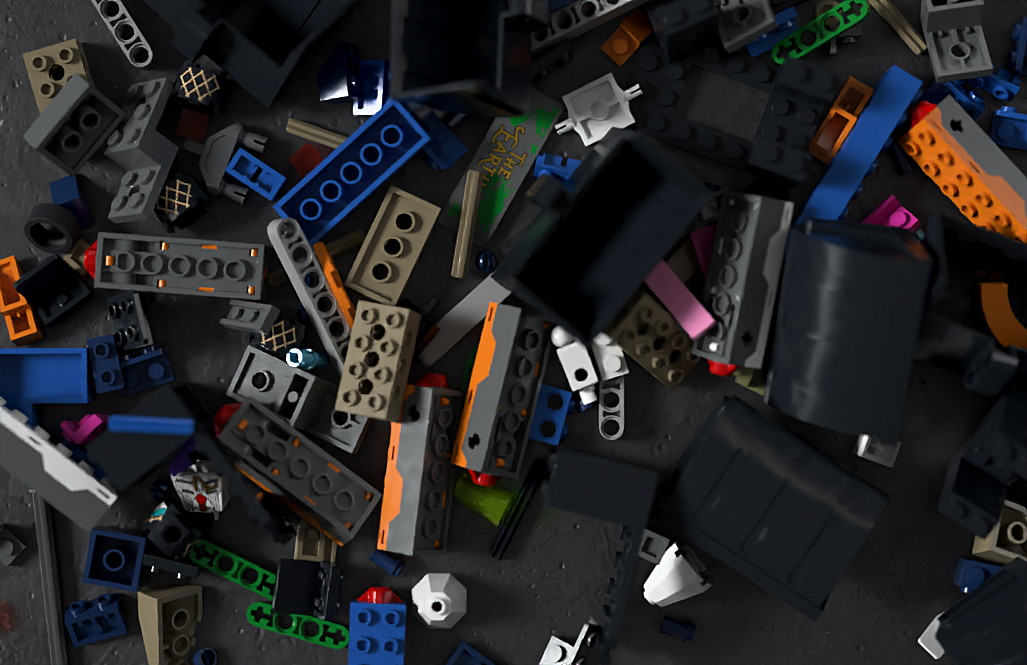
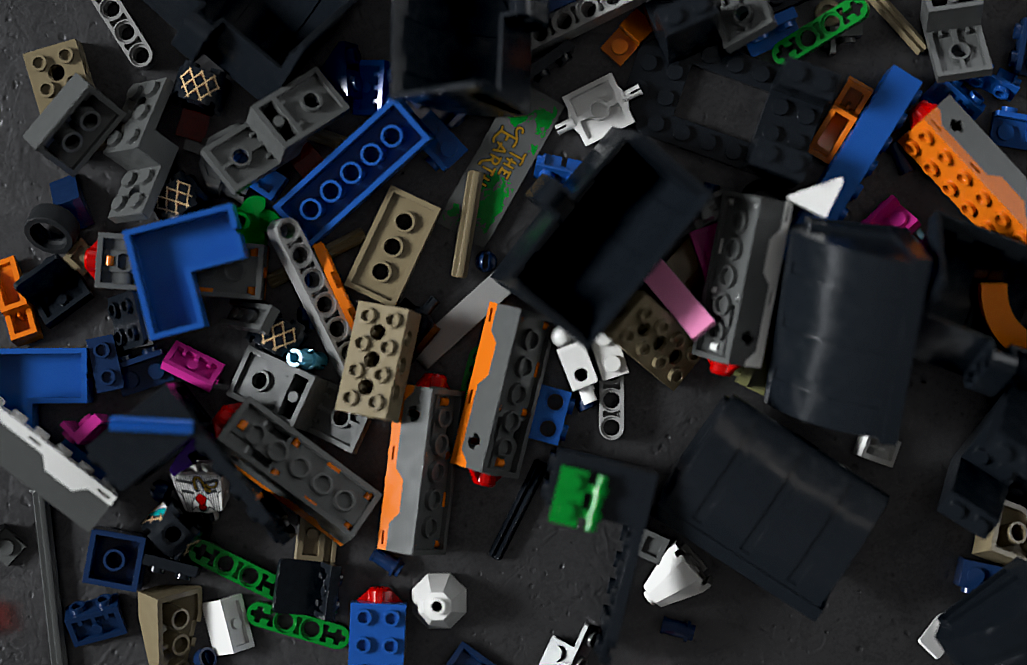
(166, 263): none -> blue piece
(193, 366): none -> dark pink bracket
(228, 625): none -> white panel
(256, 218): none -> green plate
(275, 130): none -> dark grey bracket
(486, 501): clear neon green plant -> none
(569, 498): none -> green plate
(818, 198): none -> white slope

